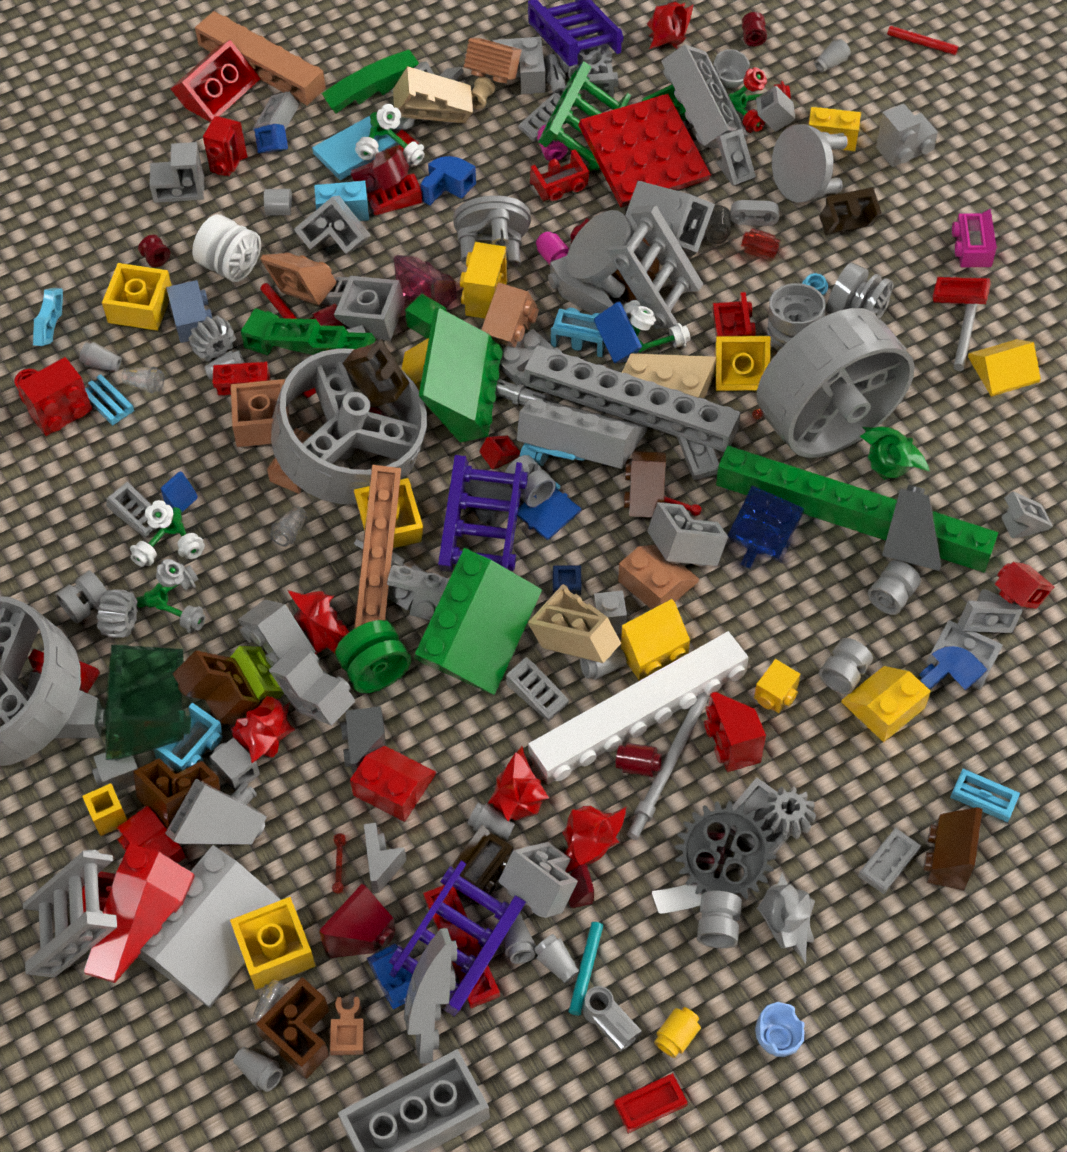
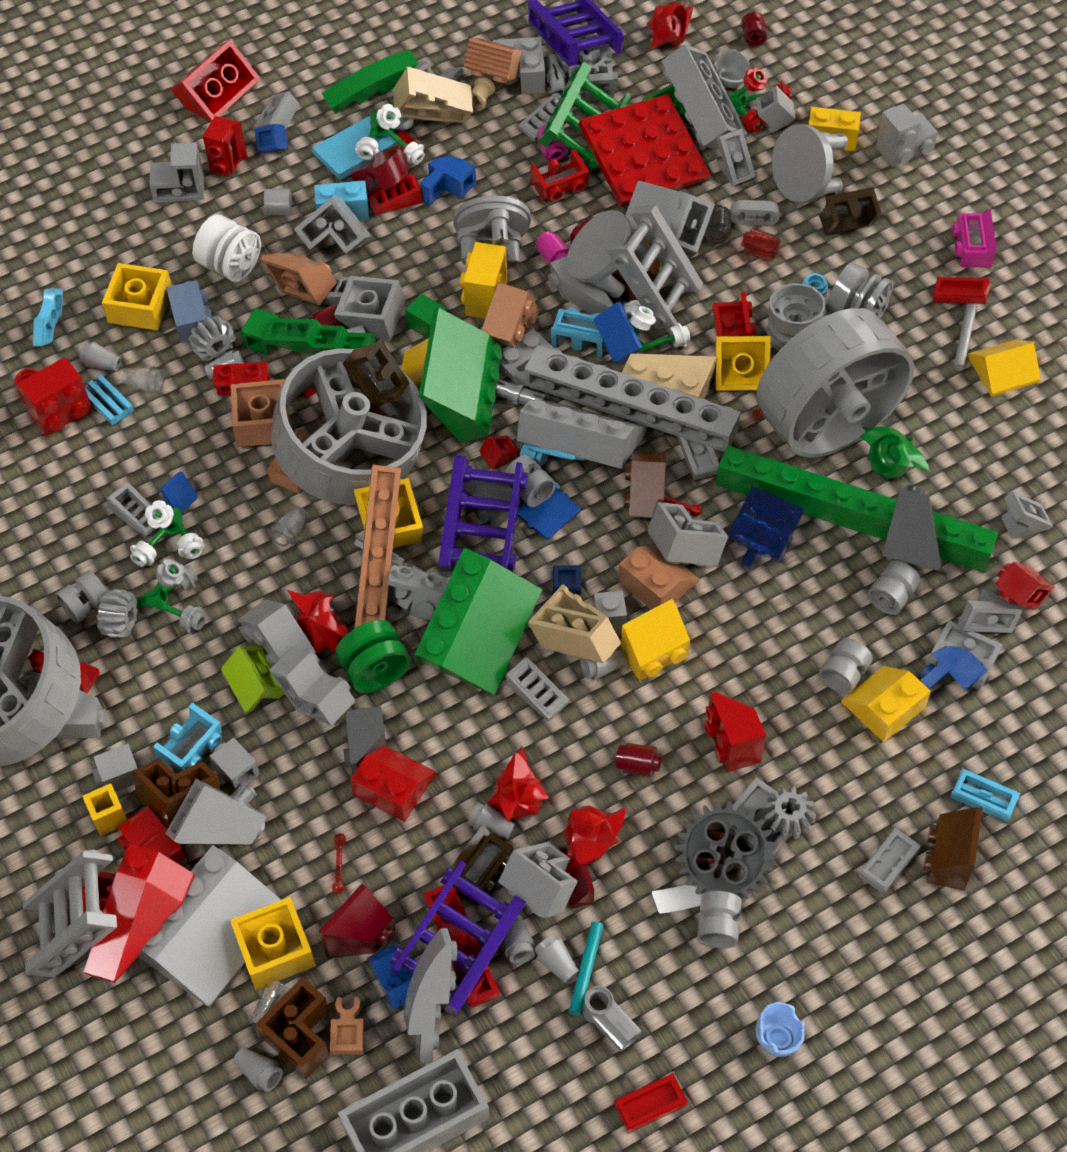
(143, 701): clear green windscreen -> none
(154, 251): dark red wheel -> none
(219, 683): reddish brown brick -> none
(263, 728): red hair -> none
(268, 60): nougat brick -> none
(277, 302): red bar -> none
(382, 862): light grey slope -> none
(423, 278): clear pink slope -> none
(637, 708): white brick -> none
(646, 809): light grey bar -> none
(677, 1032): yellow brick -> none
(777, 687): yellow brick -> none
(788, 915): light grey hair -> none
(833, 55): light grey cone -> none
(923, 40): red bar -> none

